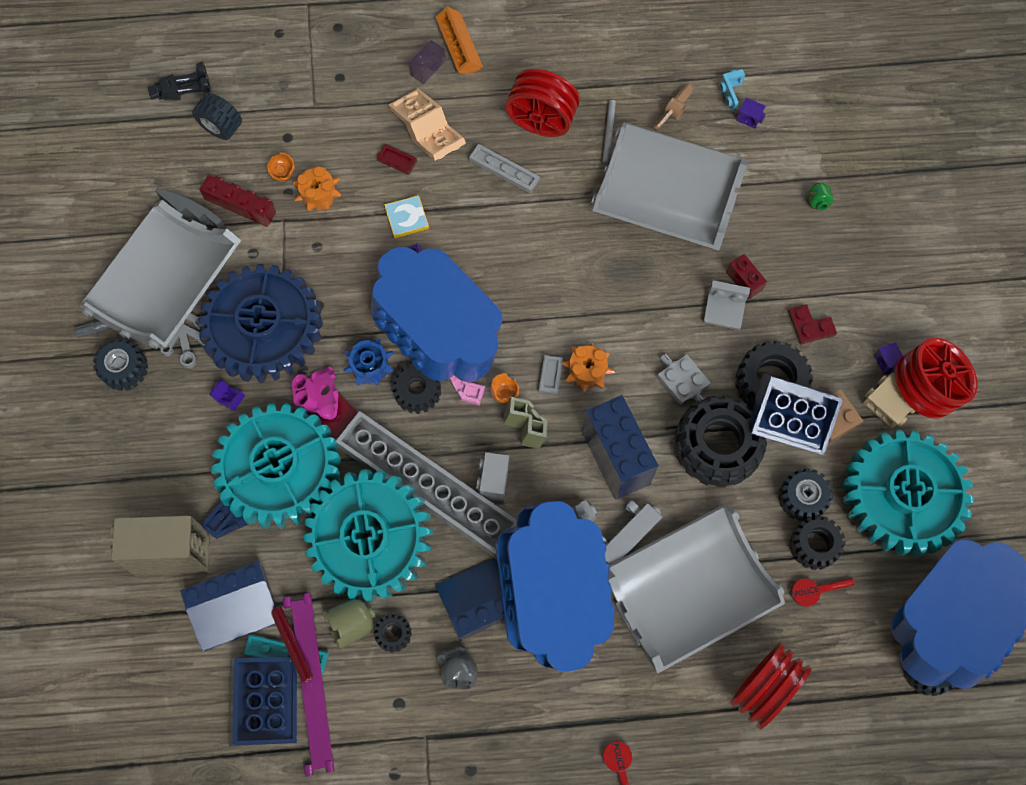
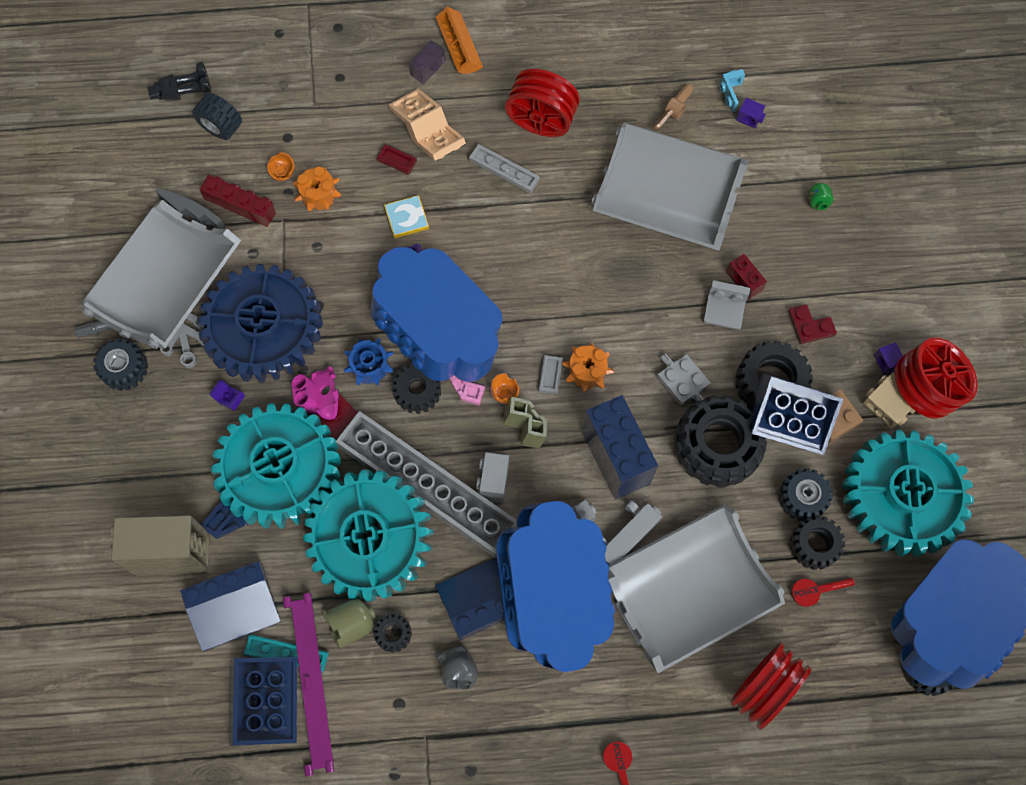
(291, 644): dark red axle -> none
(608, 134): light grey bar -> none

